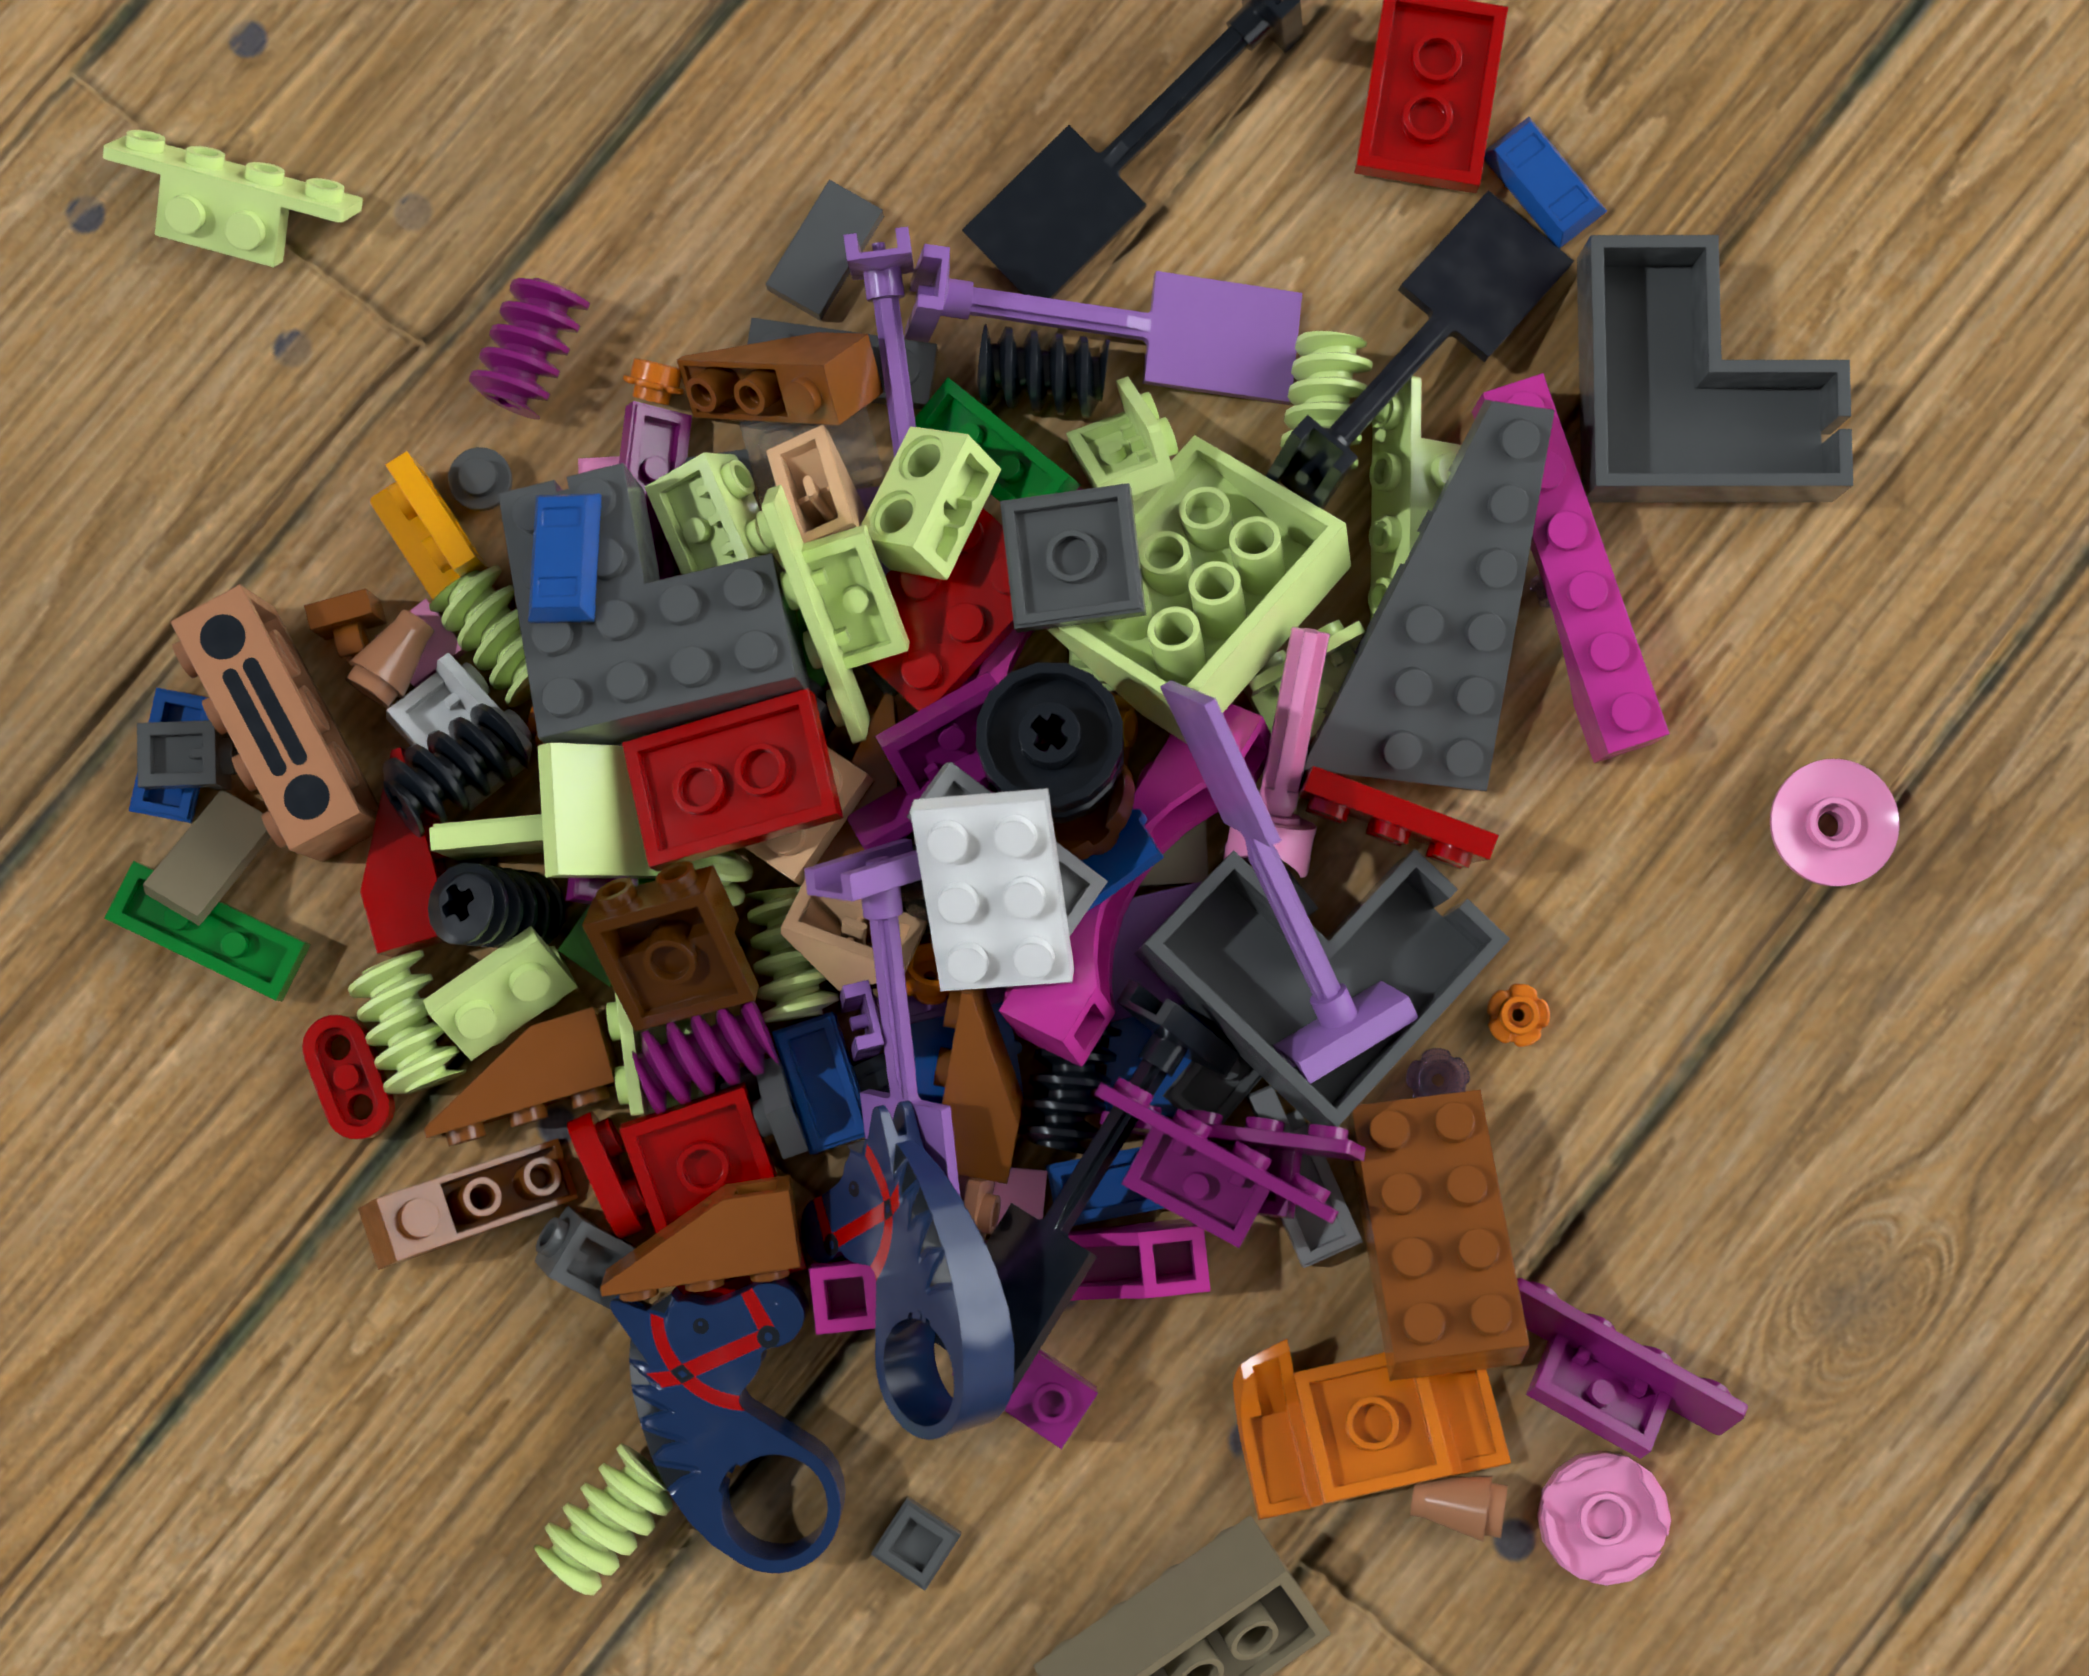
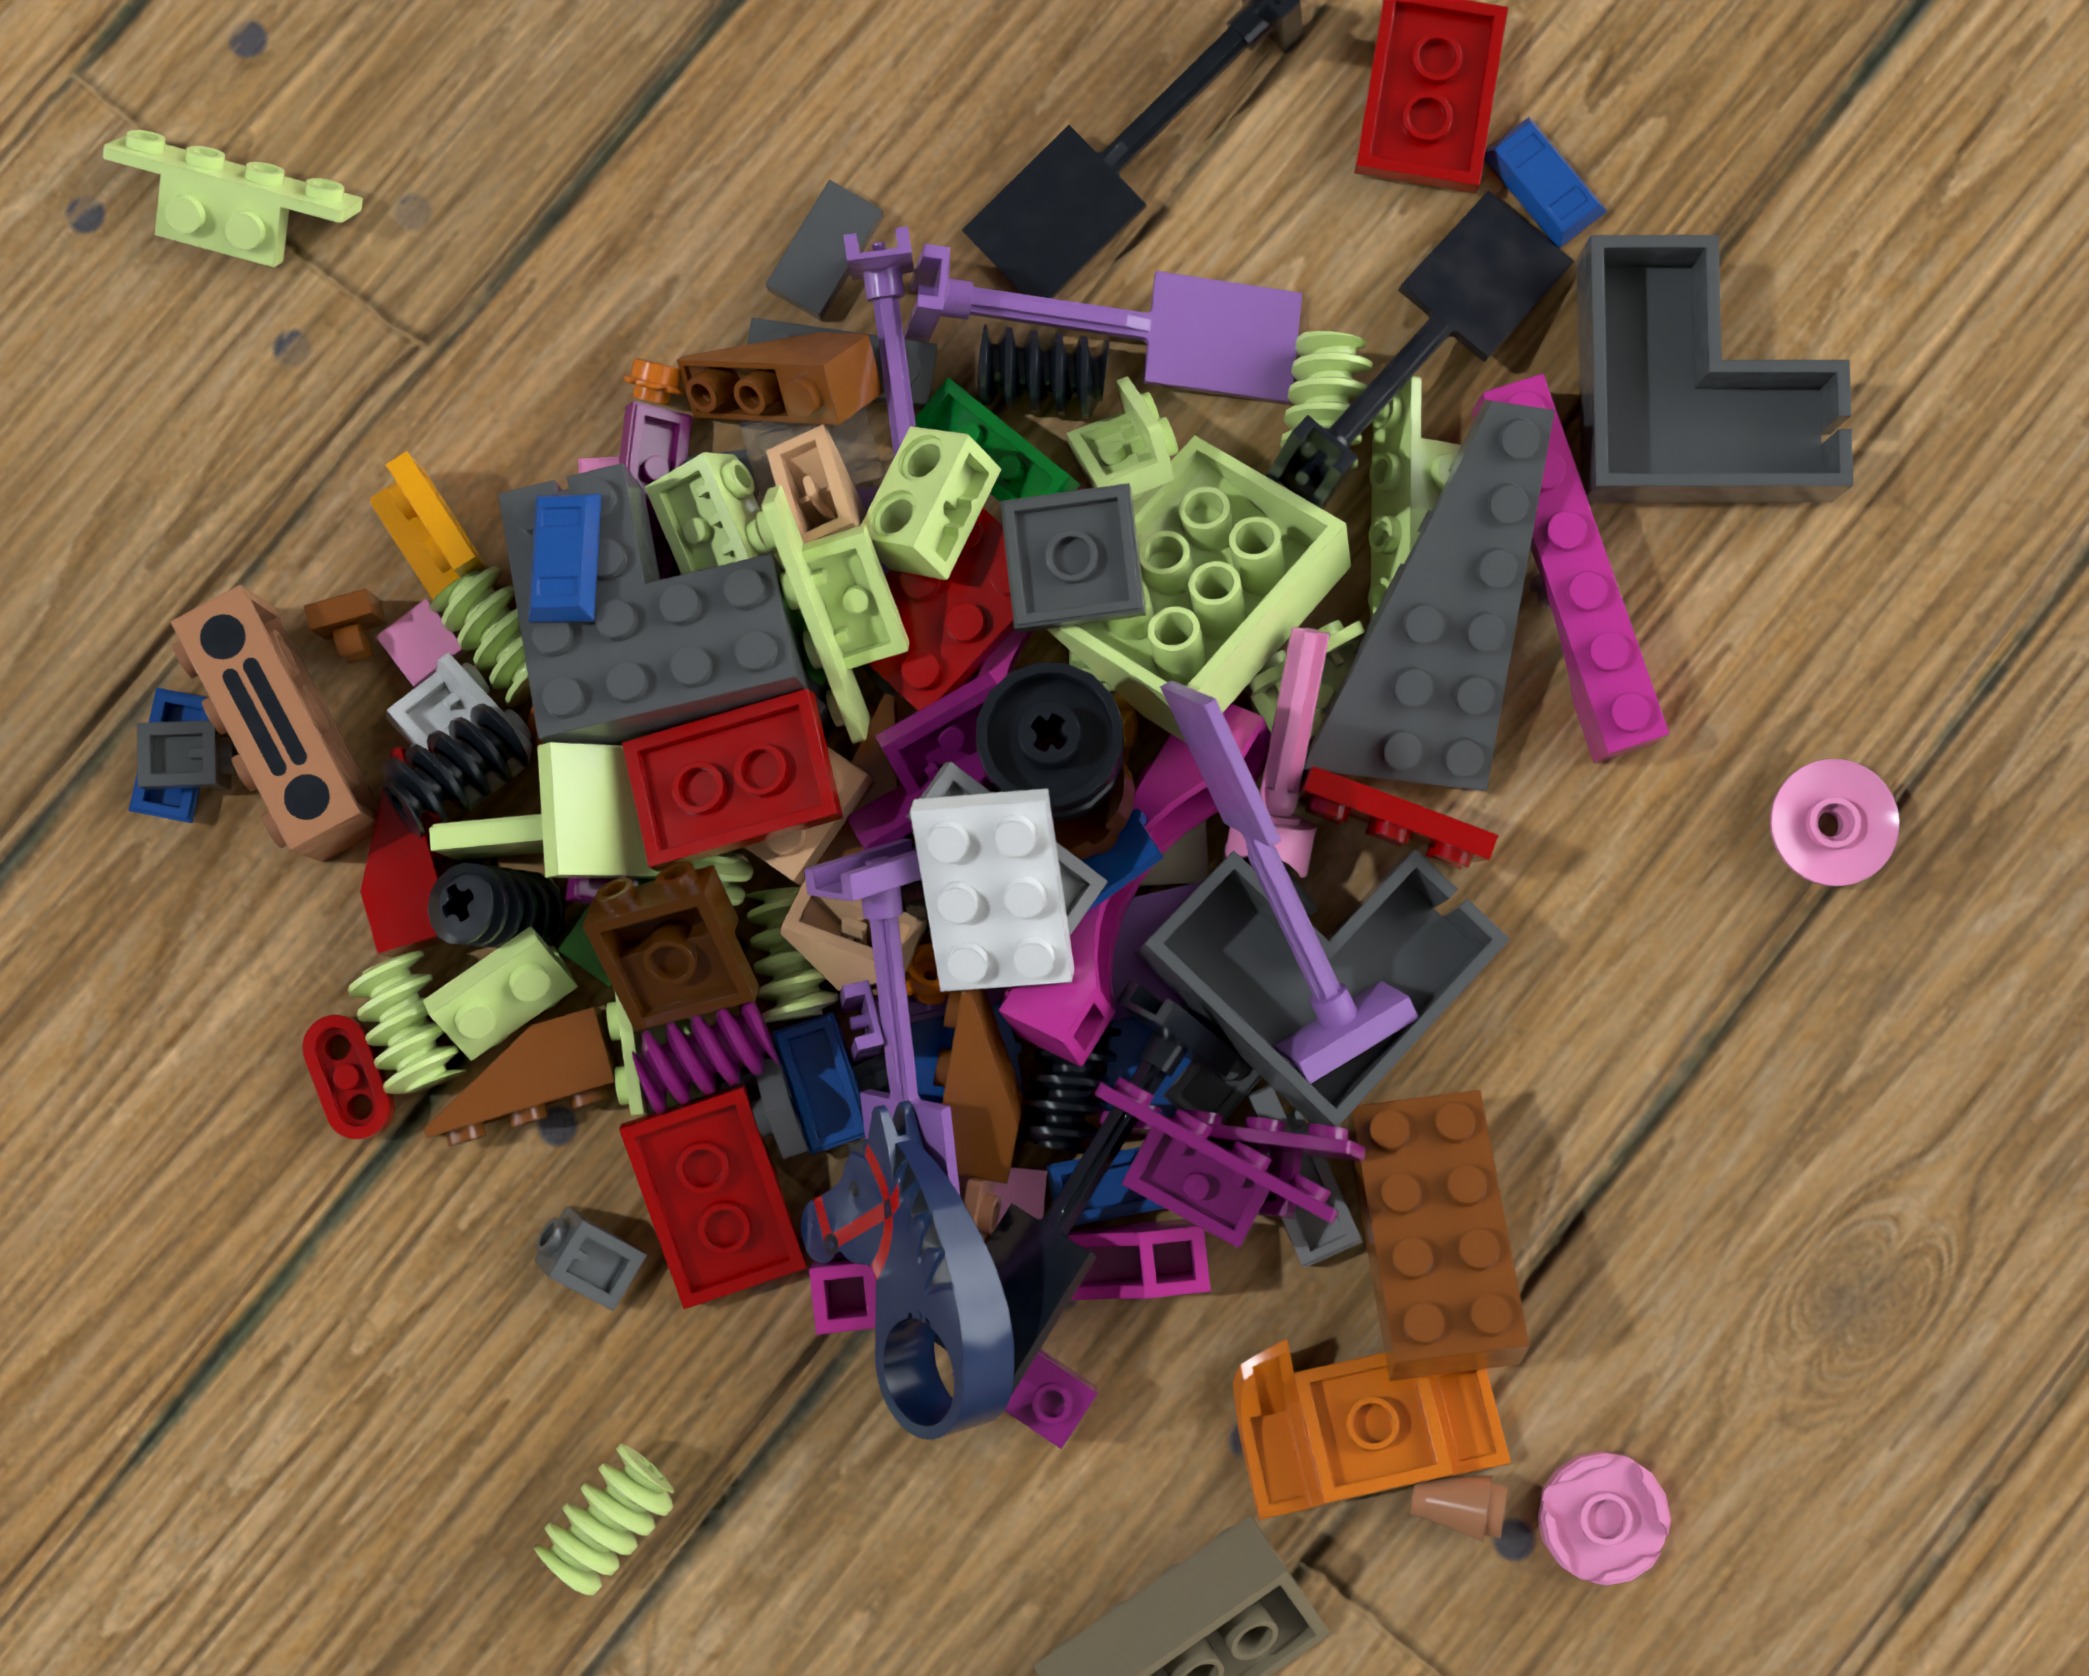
(208, 858): dark tan tile -> none
(224, 942): green plate -> none
(390, 659): nougat cone -> none
(466, 1203): dark orange slope -> none
(478, 478): dark grey plate -> none
(526, 344): magenta piece -> none
(597, 1148): red plate -> none
(700, 1422): dark blue animal -> none
(727, 1235): dark orange slope -> none
(916, 1543): dark grey tile -> none
(1437, 1062): plate -> none
(1503, 1025): orange plate -> none
(1612, 1380): magenta bracket -> none

